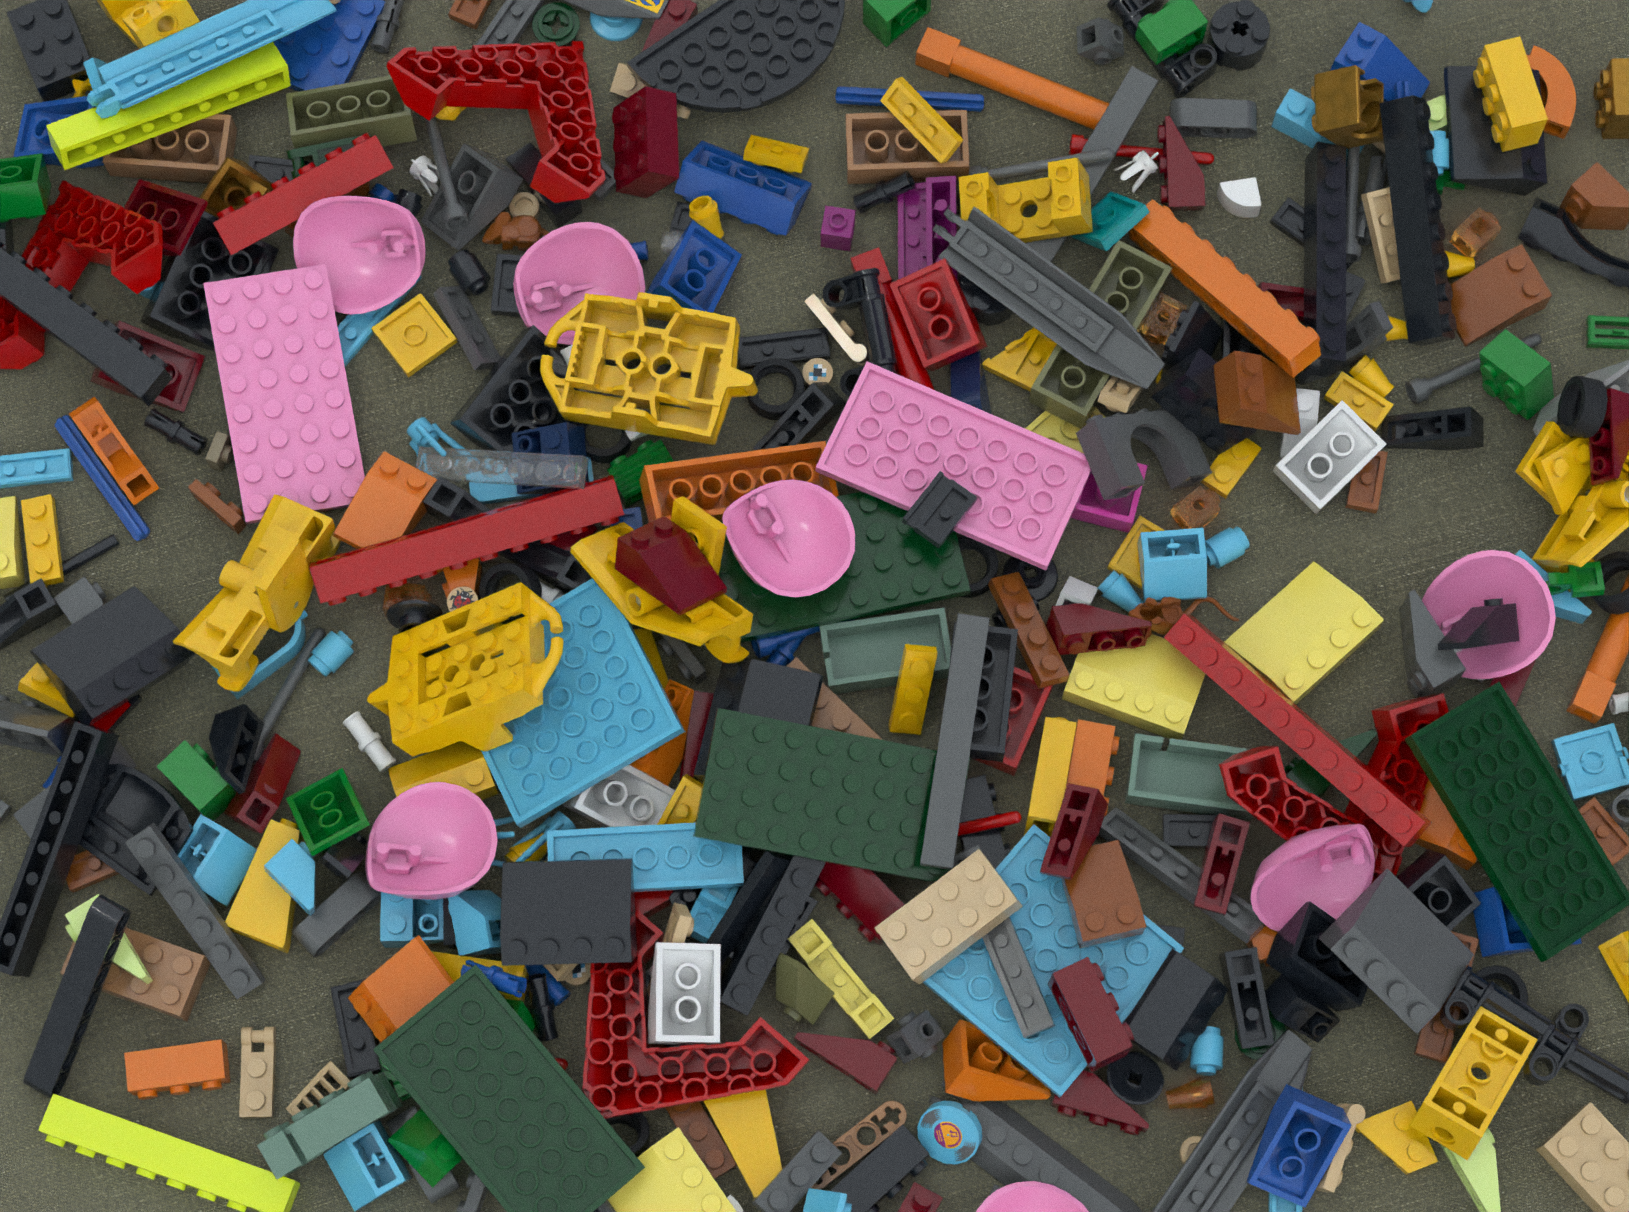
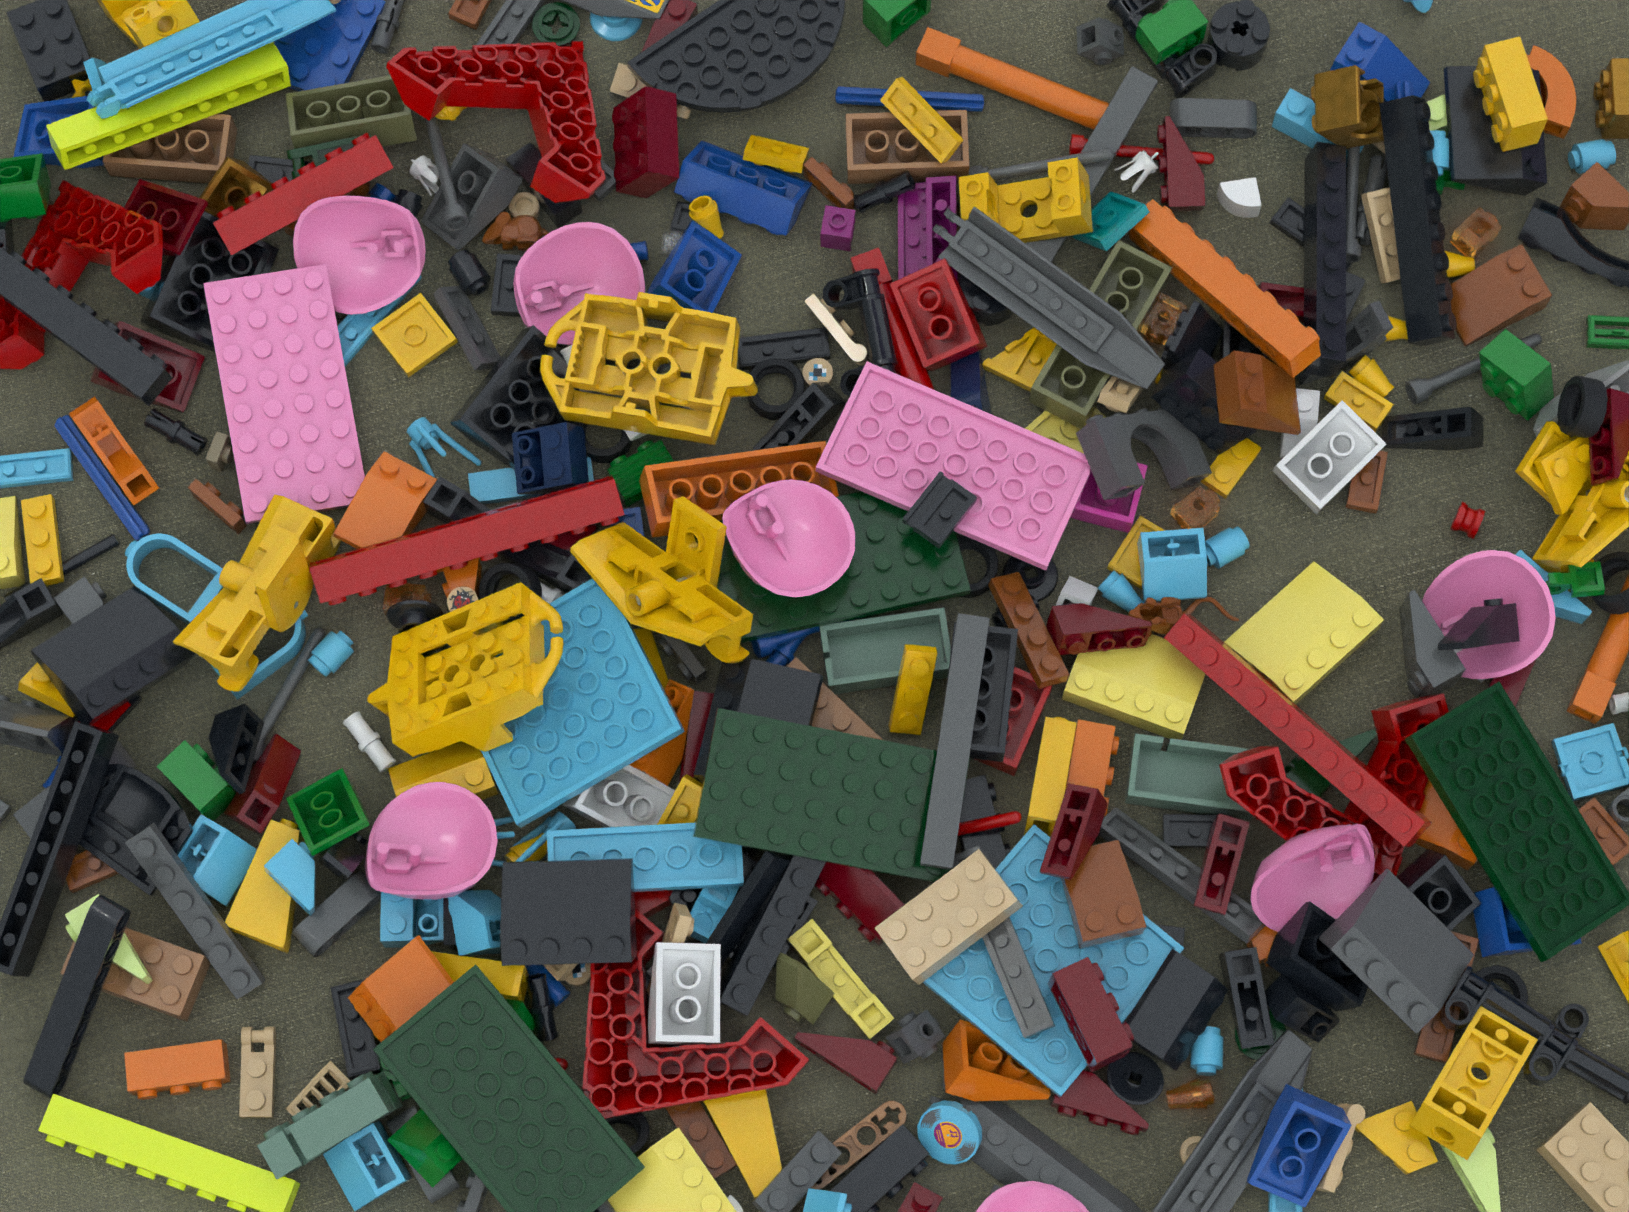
(140, 549): none -> medium azure window
(501, 980): blue pin -> none
(504, 467): clear plate -> none
(668, 565): dark red slope -> none
(821, 178): none -> dark orange plate
(1467, 520): none -> red wheel
(1588, 153): none -> medium azure brick

